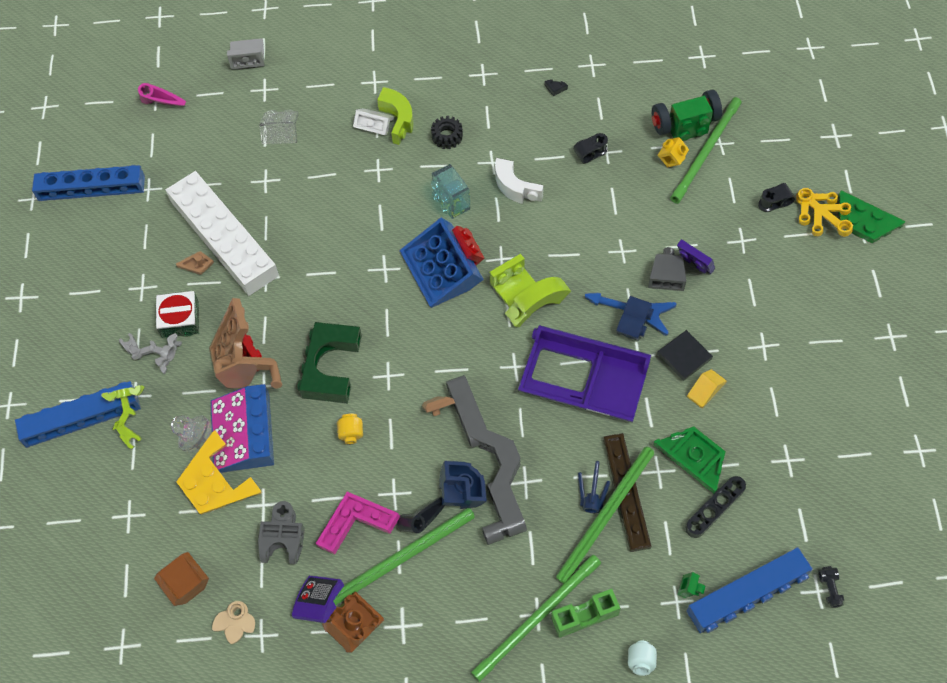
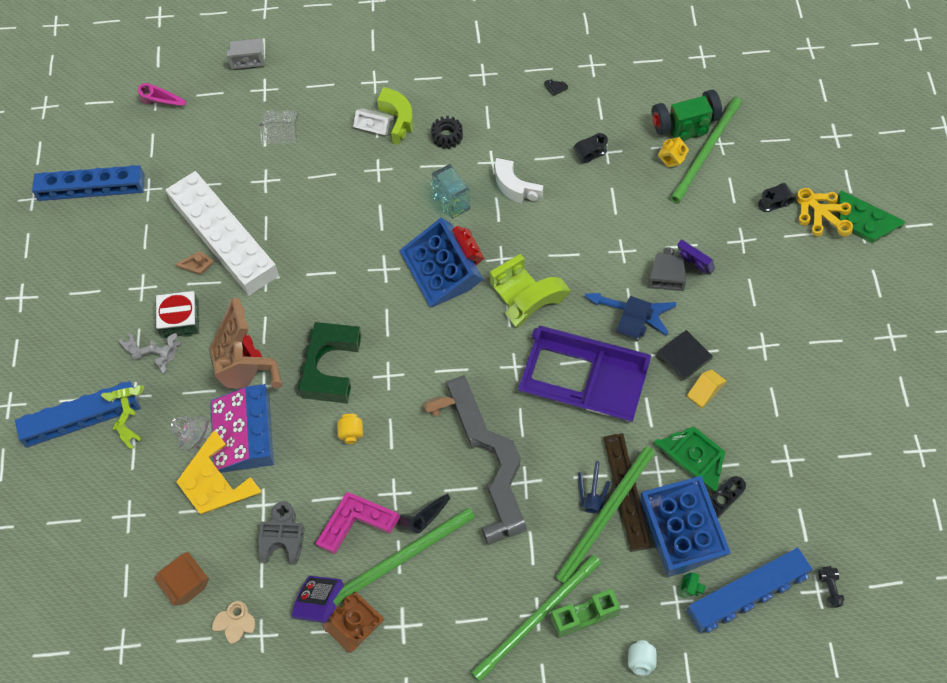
(461, 485): dark blue brick -> none
(684, 525): none -> blue slope

